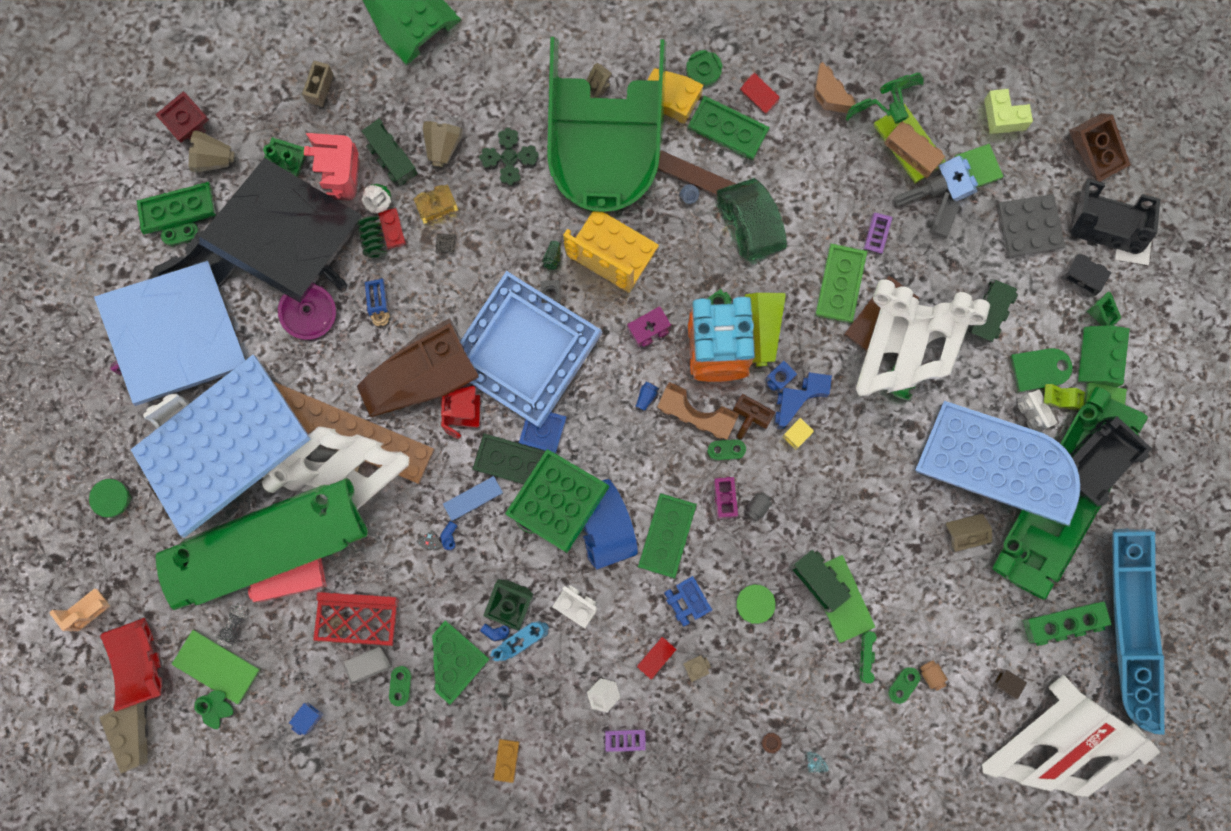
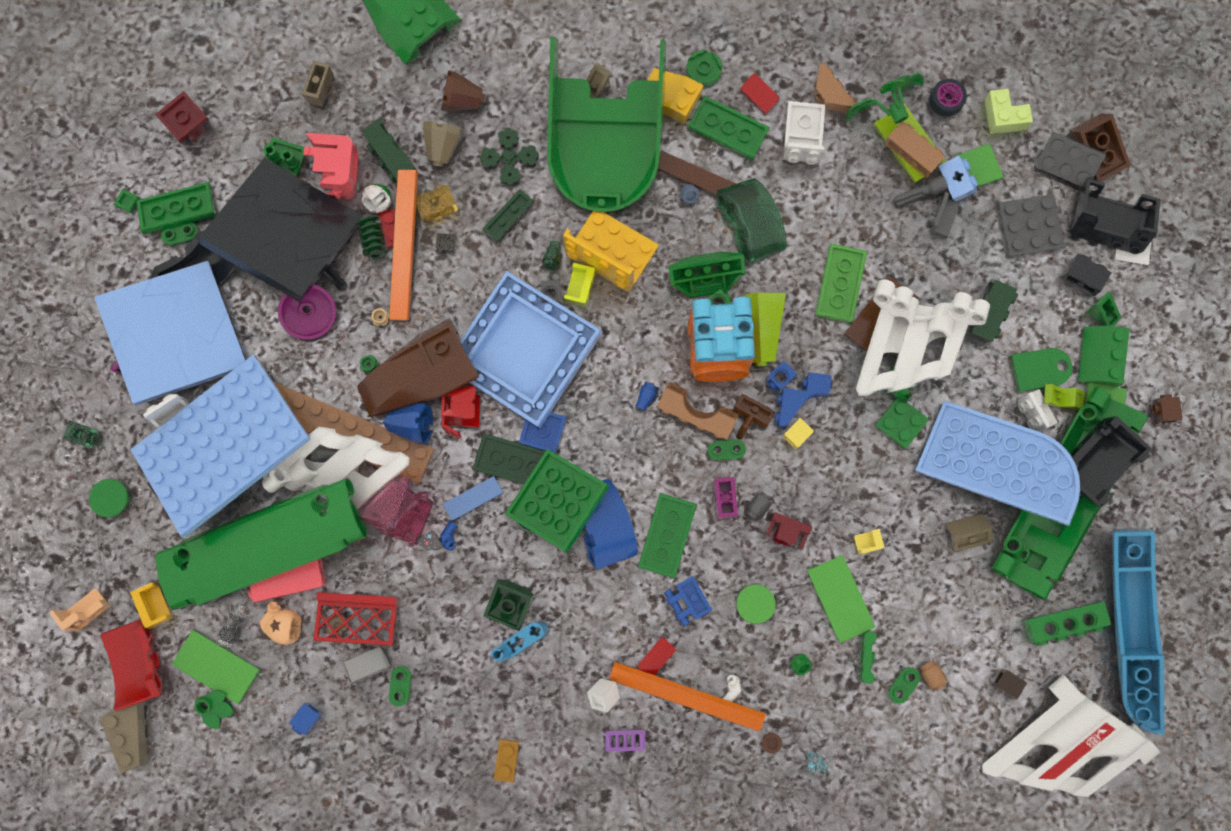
(73, 434): none -> clear green brick
(126, 201): none -> green tile
(151, 605): none -> yellow panel
(208, 153): dark tan cone -> none
(281, 625): none -> light nougat piece
(368, 359): none -> green plate
(377, 308): blue tile -> none
(398, 511): none -> clear pink windscreen
(403, 245): none -> orange tile
(411, 422): none -> blue cone
(454, 661): green plate -> none
(461, 94): none -> reddish brown cone
(495, 634): blue arm -> none
(508, 215): none -> dark green plate
(575, 607): white bracket -> none
(580, 285): none -> neon yellow panel
(655, 319): magenta brick -> none
(687, 696): none -> orange tile
(697, 667): dark tan brick -> none
(707, 273): none -> green wedge
(734, 688): none -> white arm
(787, 530): none -> dark red panel
(801, 664): none -> green tile
(804, 132): none -> white bracket
(821, 581): dark green piece -> none
(869, 542): none -> light yellow panel
(887, 219): medium lavender slope -> none
(901, 422): none -> green plate
(956, 93): none -> wheel
(1070, 159): none -> dark grey plate
(1167, 409): none -> reddish brown brick

